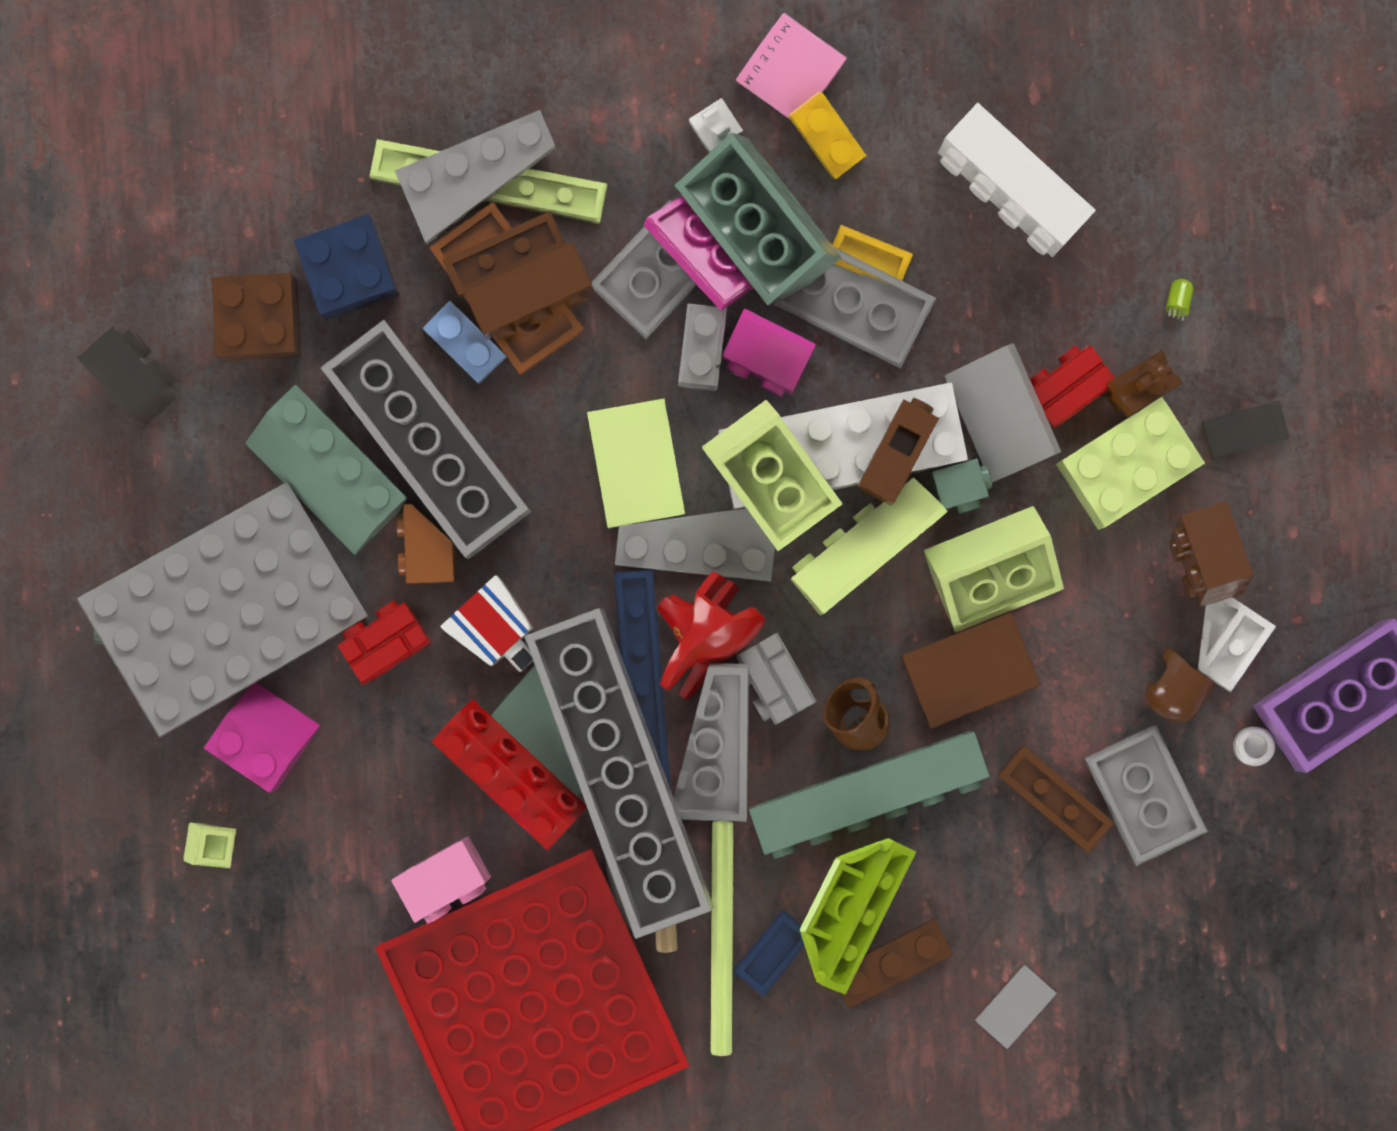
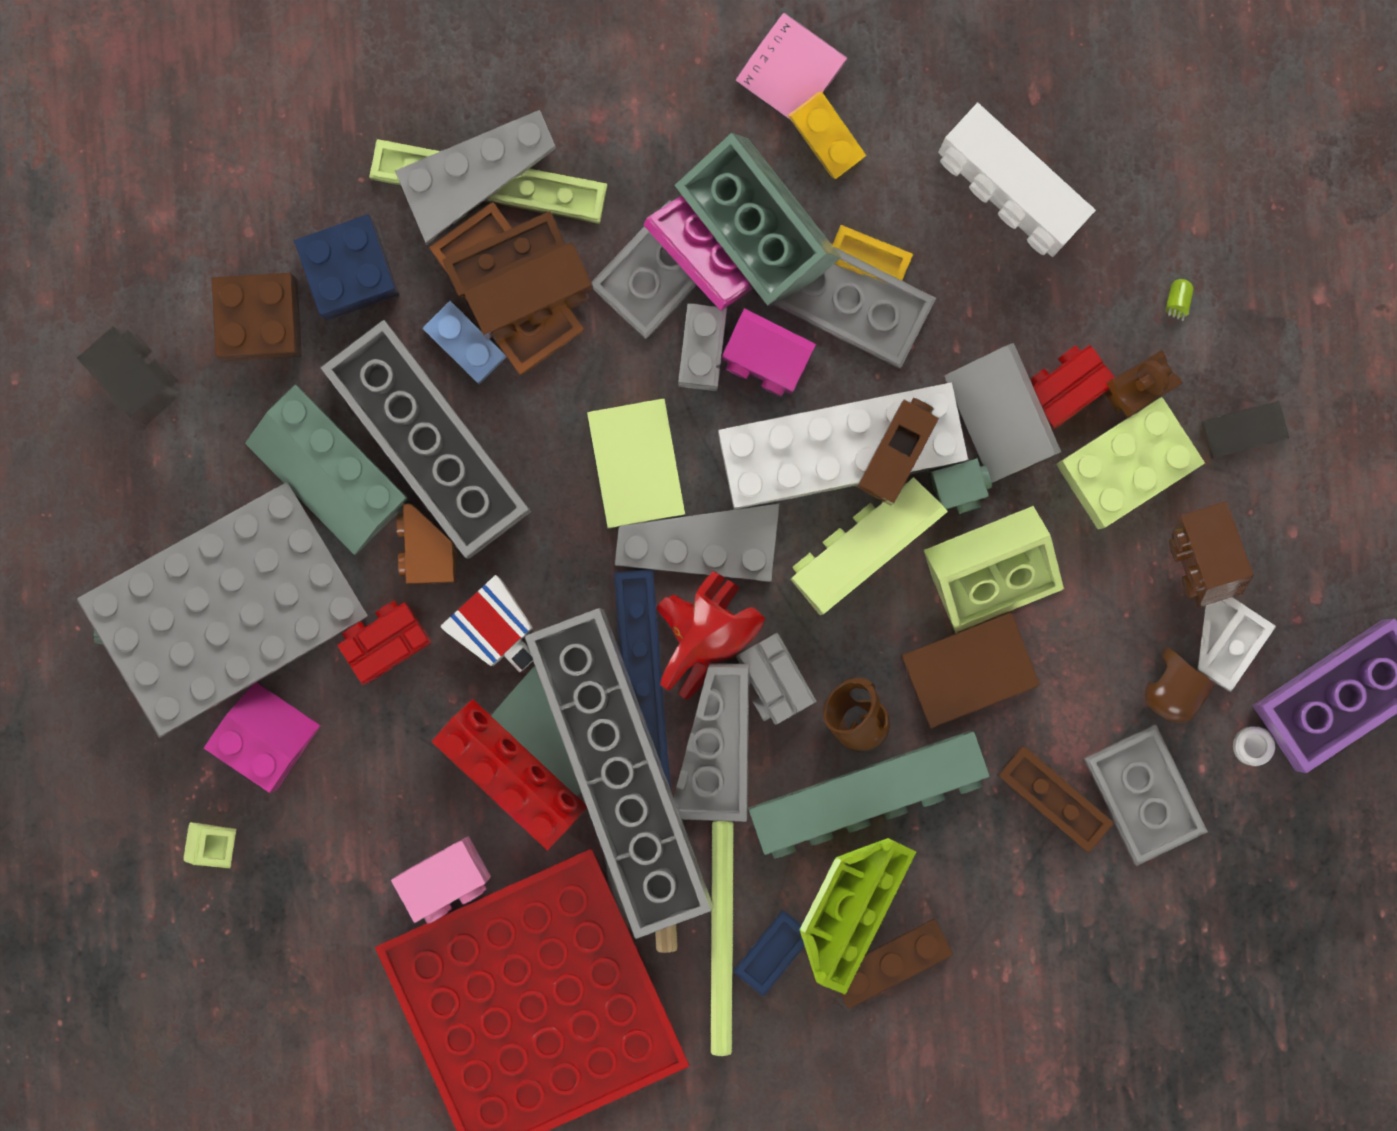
(714, 124): white tile -> none
(772, 475): yellowish green slope -> none
(1015, 1006): light grey sticker -> none

